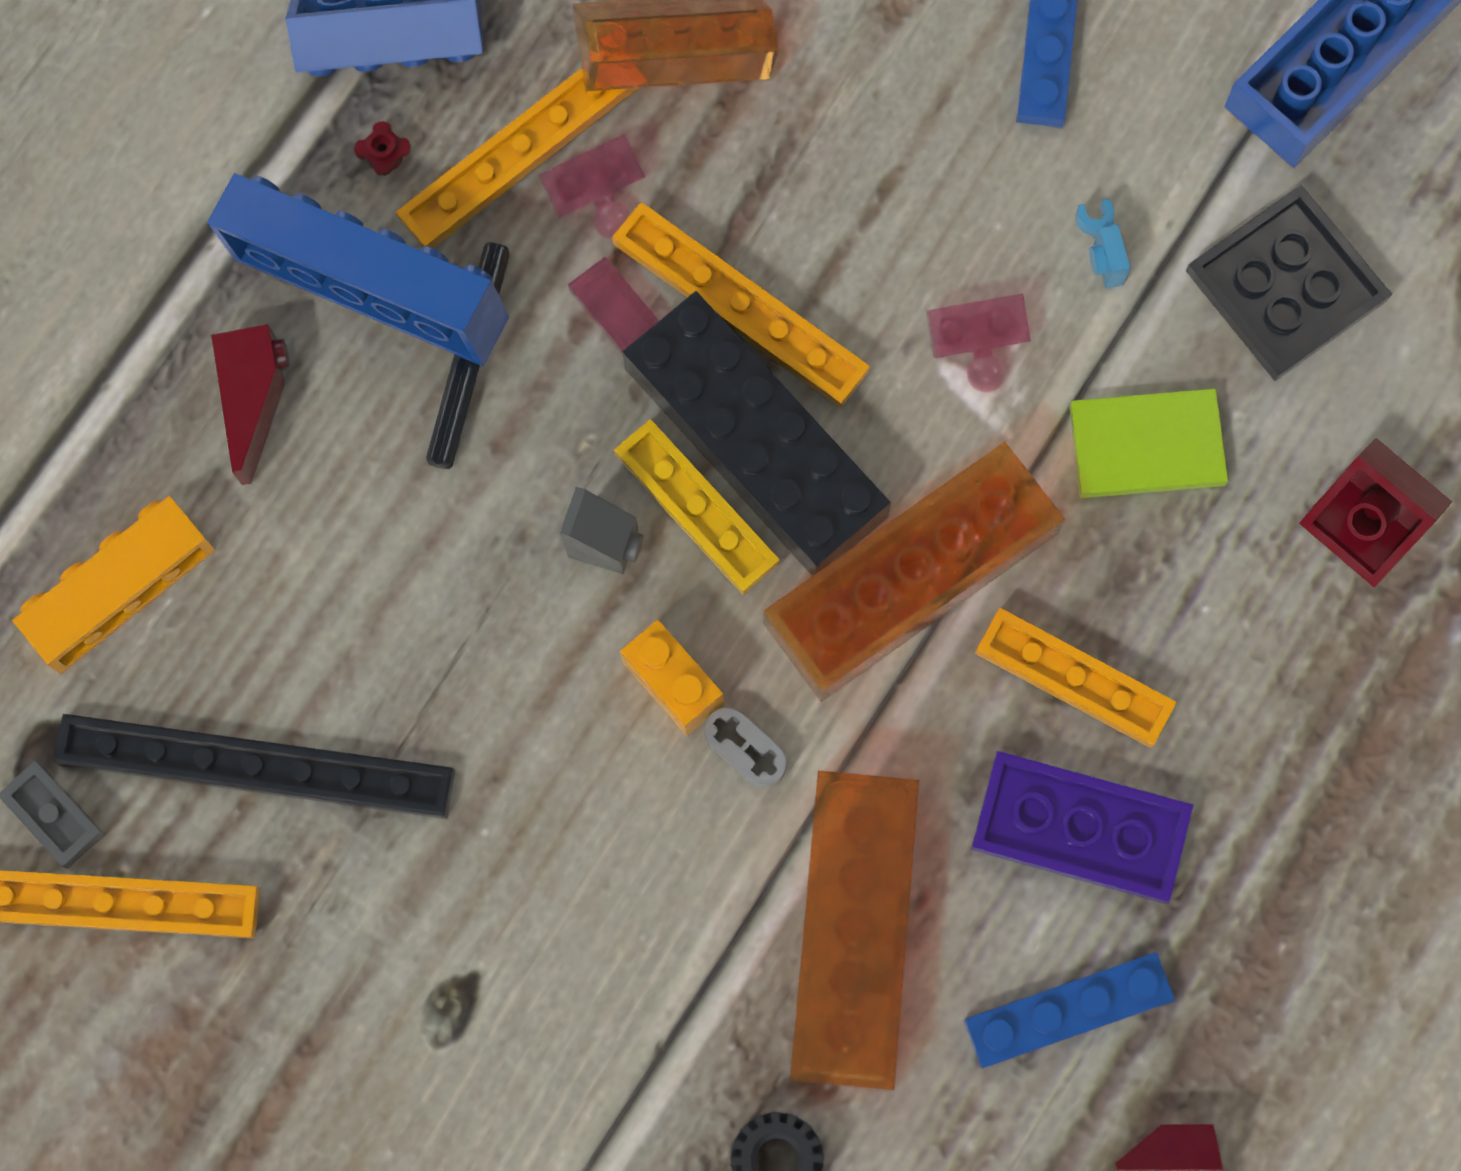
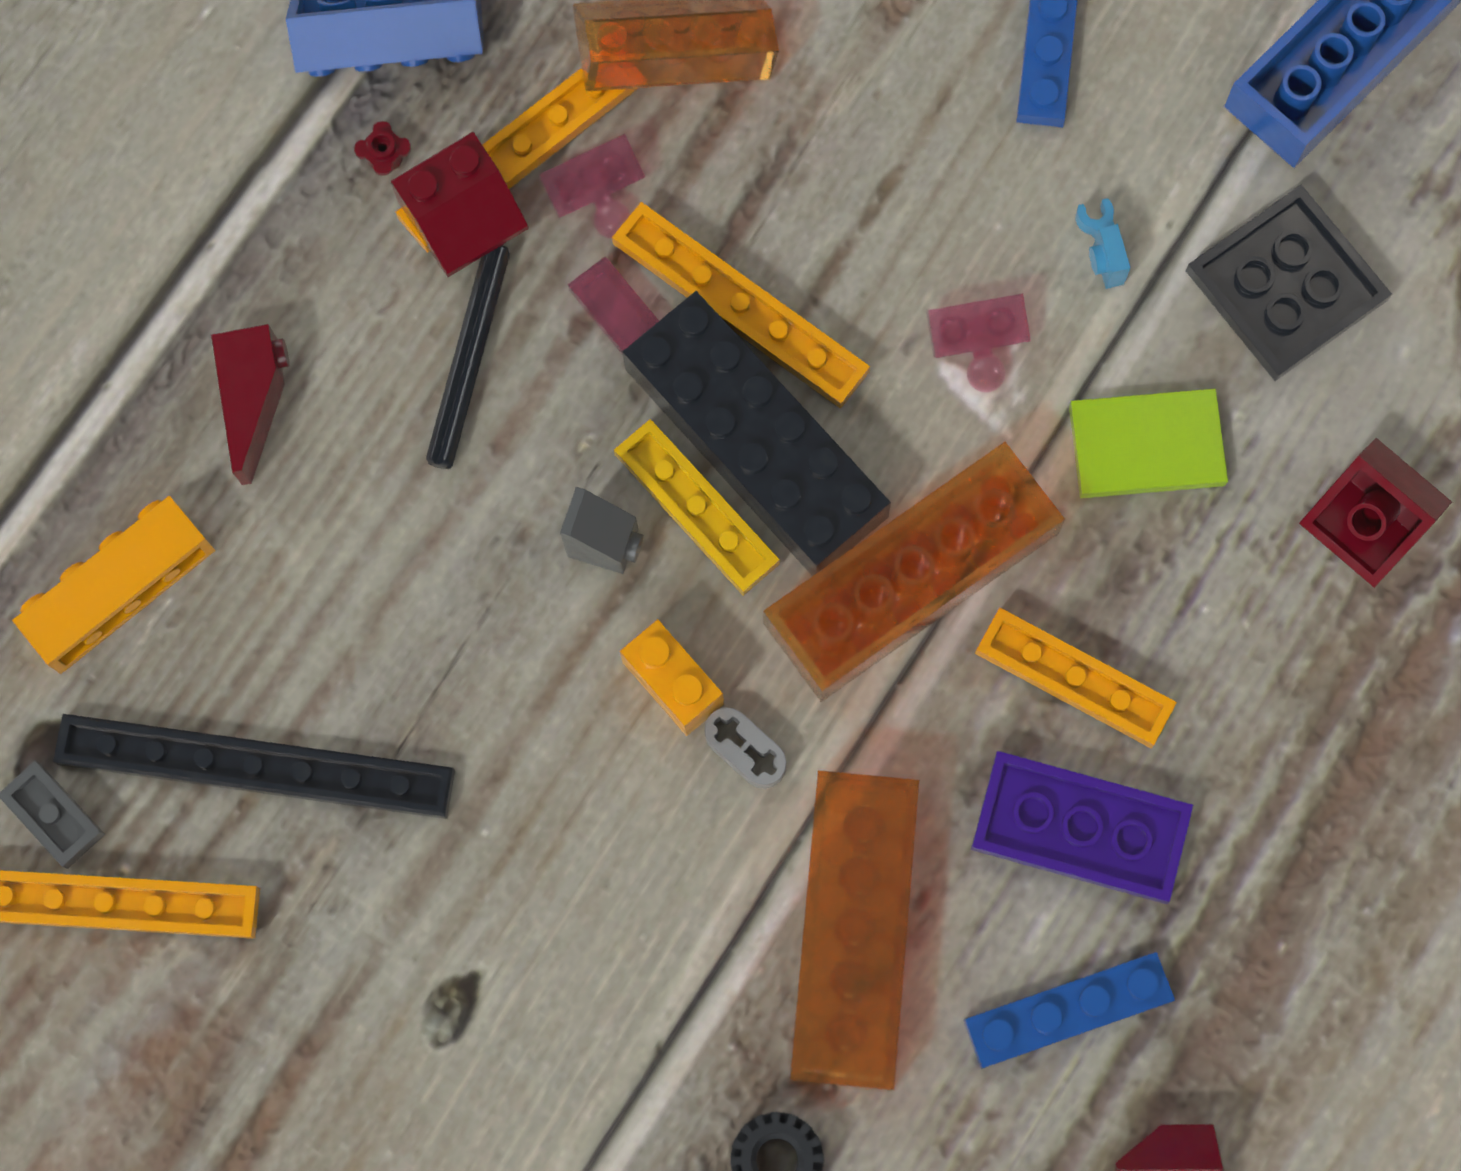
(360, 267): blue brick -> none
(459, 204): none -> dark red slope

